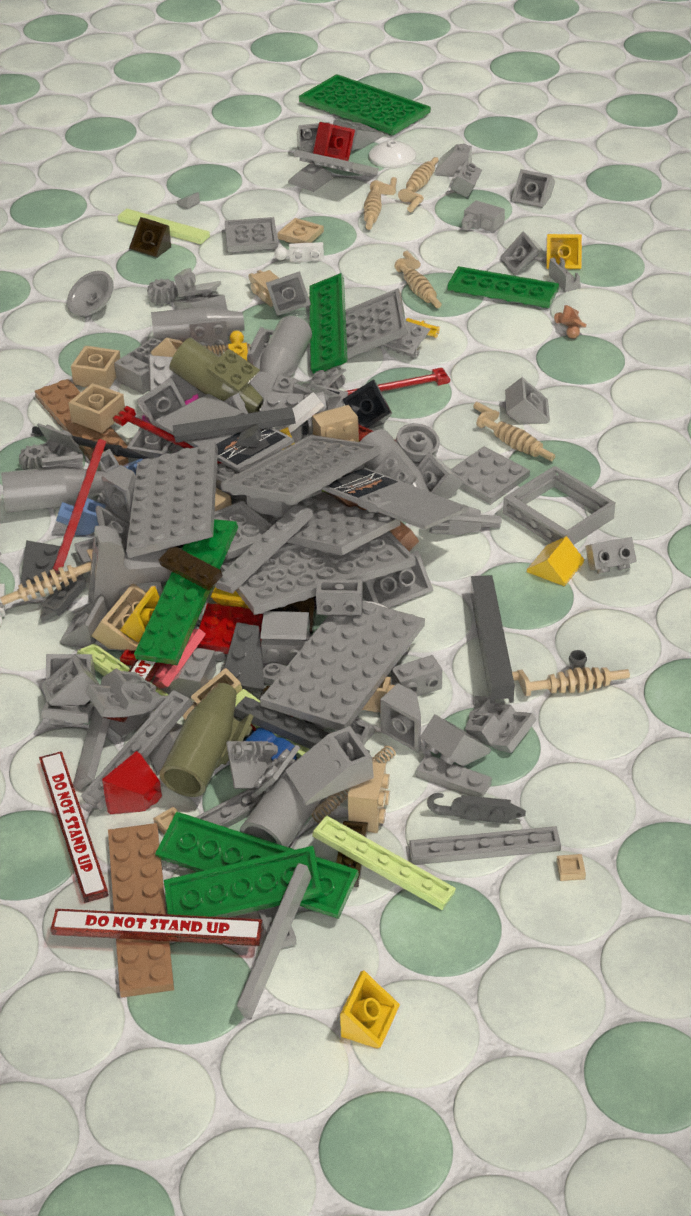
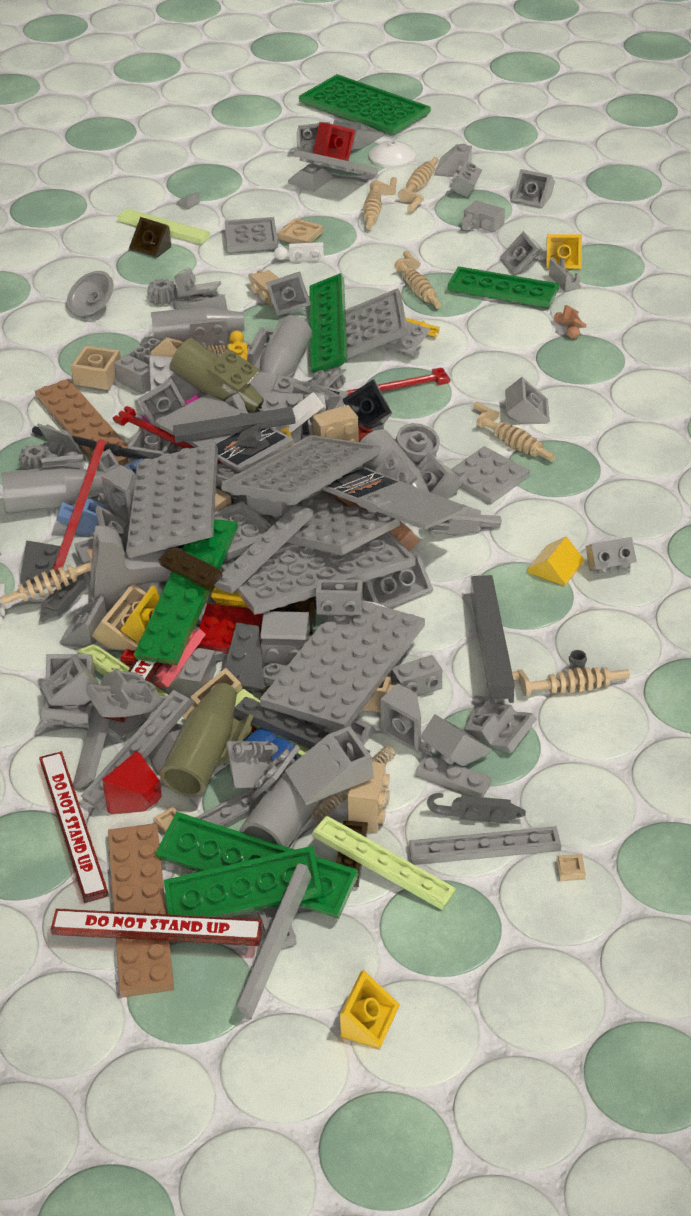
(96, 407): tan brick -> none
(516, 506): light grey window -> none

